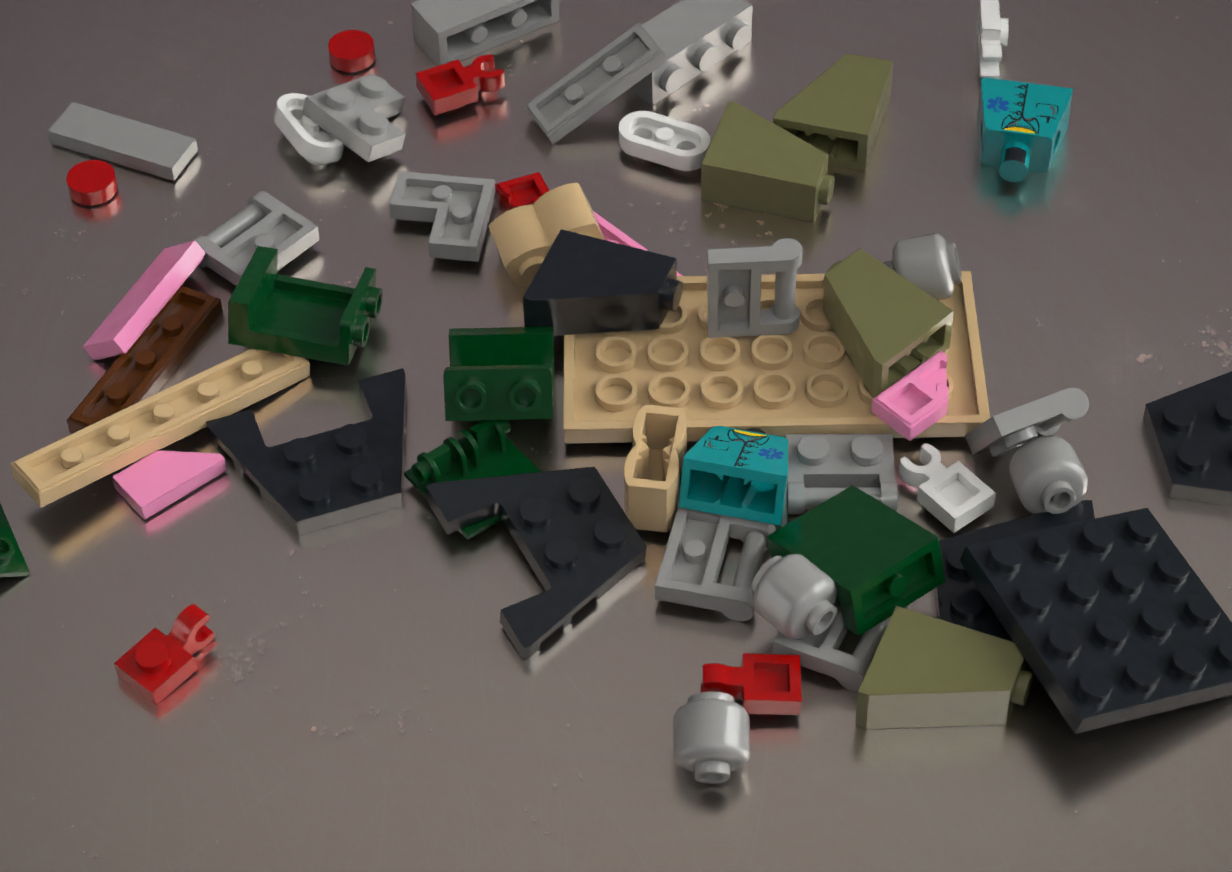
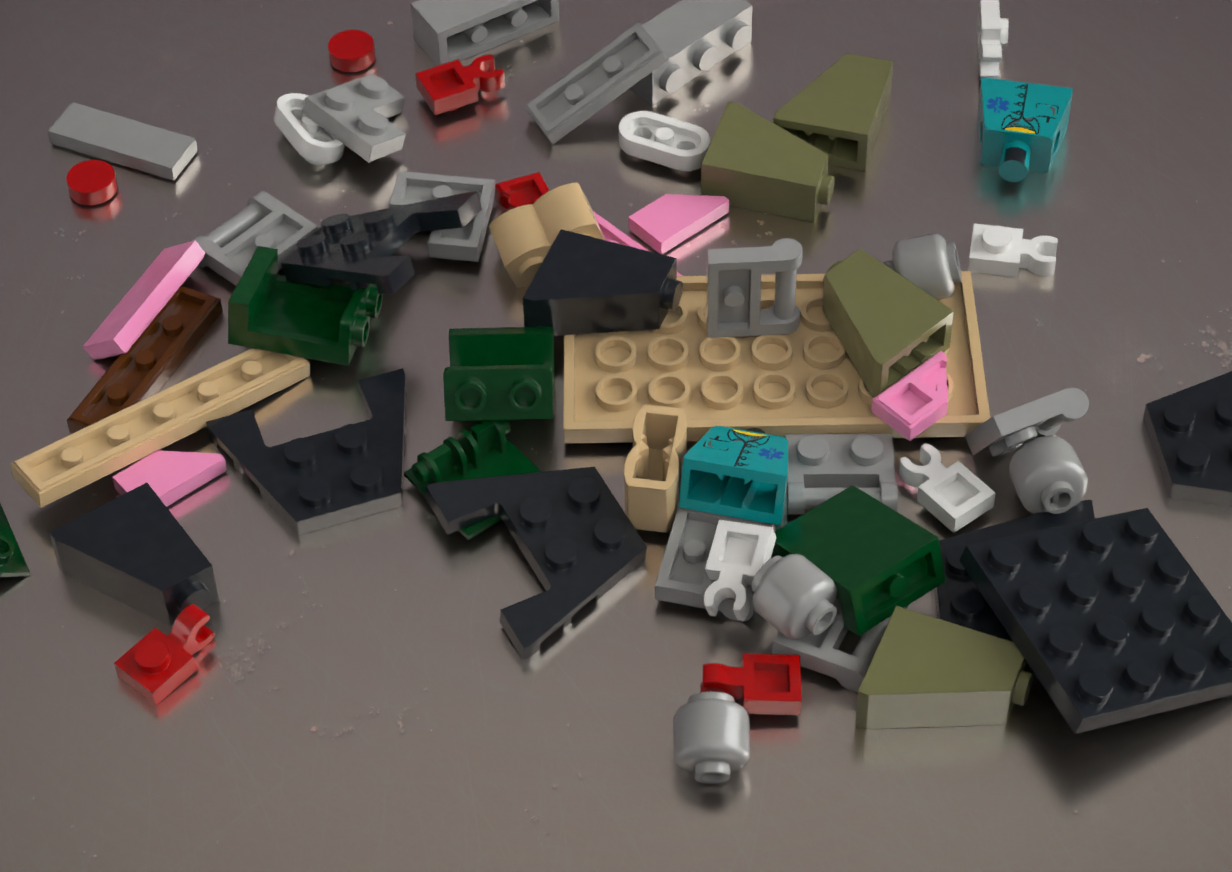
(137, 556): none -> black slope
(363, 244): none -> black wing
(676, 218): none -> bright pink tile
(734, 561): none -> white plate
(1003, 251): none -> white plate

